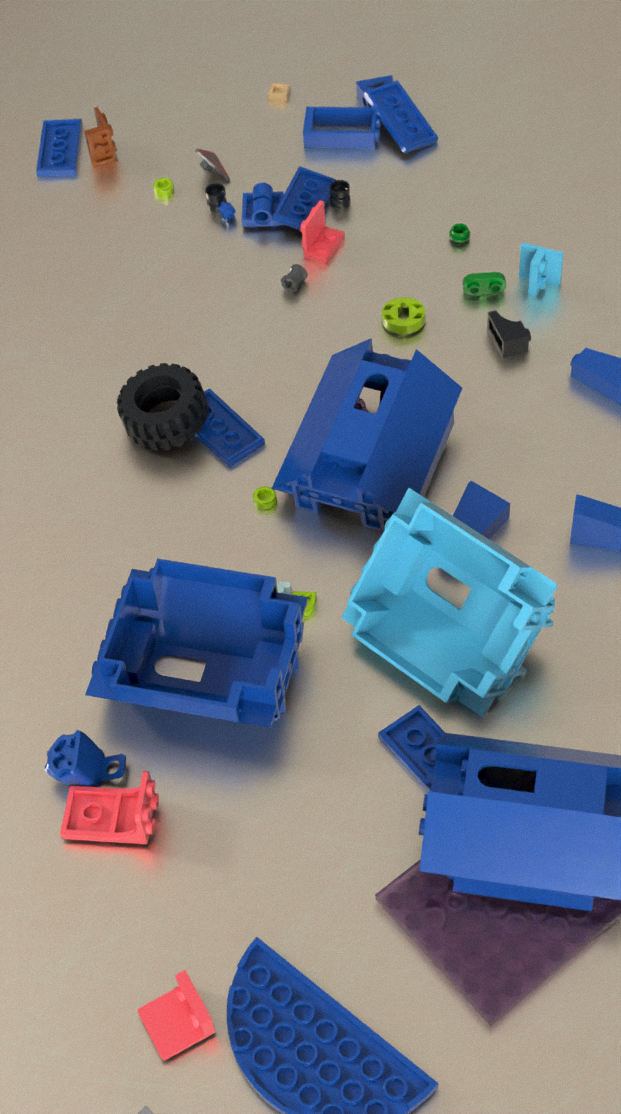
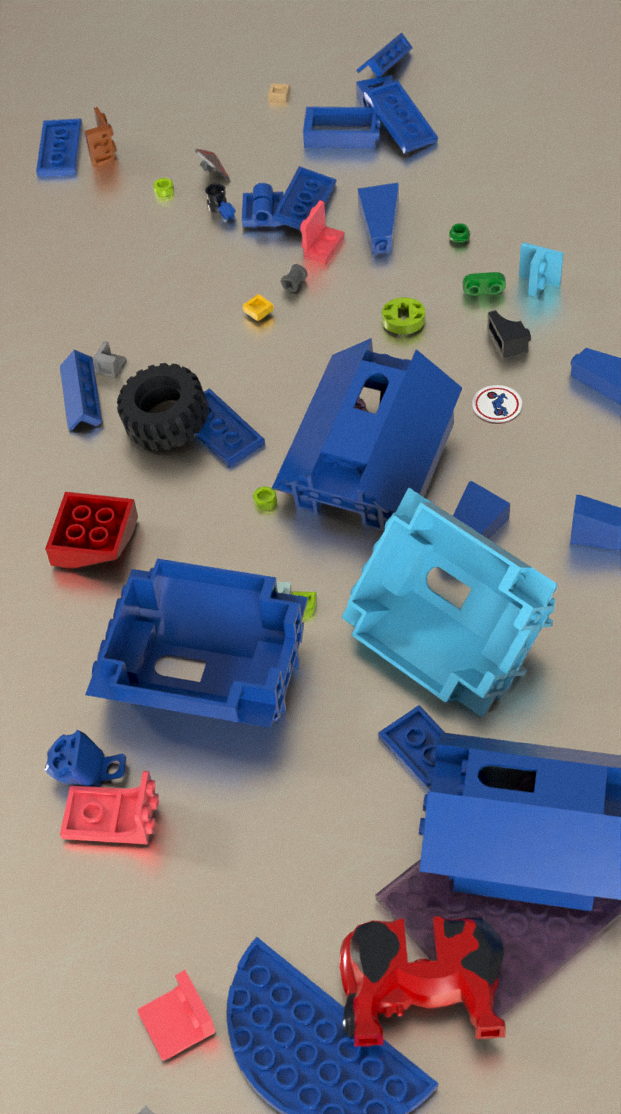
(80, 390): none -> blue panel
(90, 529): none -> red slope
(108, 363): none -> light grey panel
(258, 307): none -> yellow plate
(339, 194): black wheel -> none
(379, 215): none -> blue slope
(383, 982): none -> red animal
(388, 55): none -> blue panel
(497, 403): none -> white sticker

